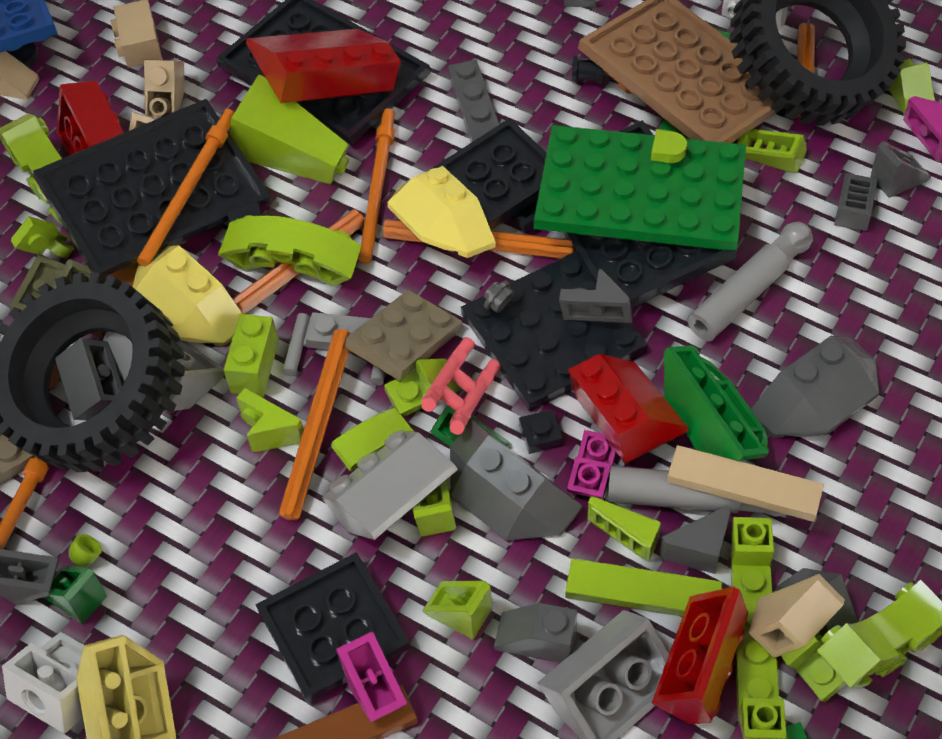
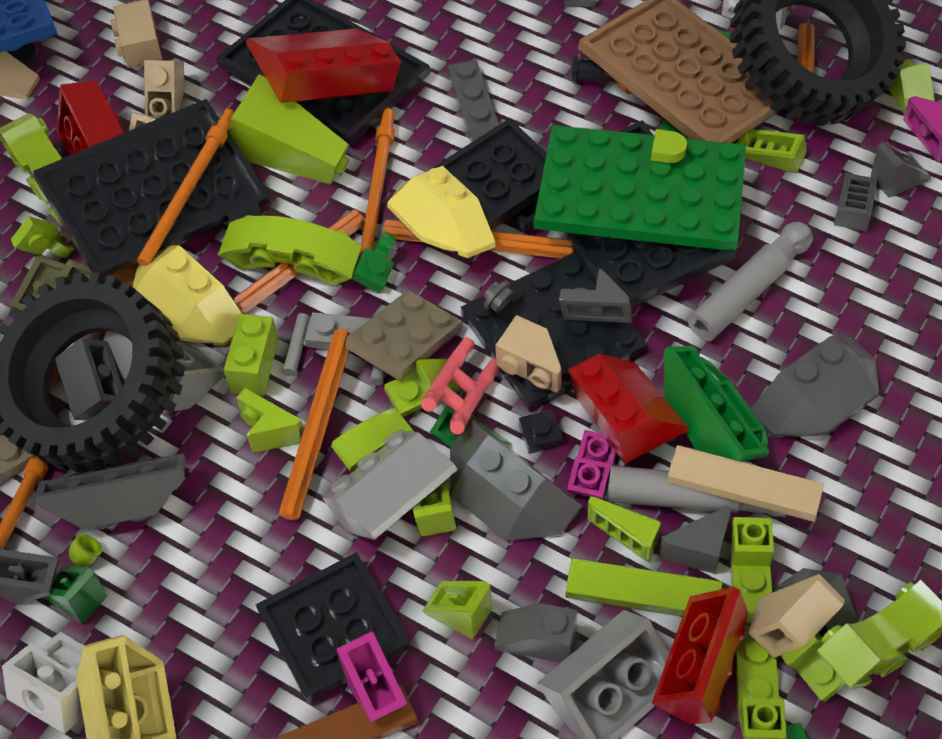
(113, 494): none -> dark grey wedge
(373, 266): none -> green plate
(529, 353): none -> tan slope

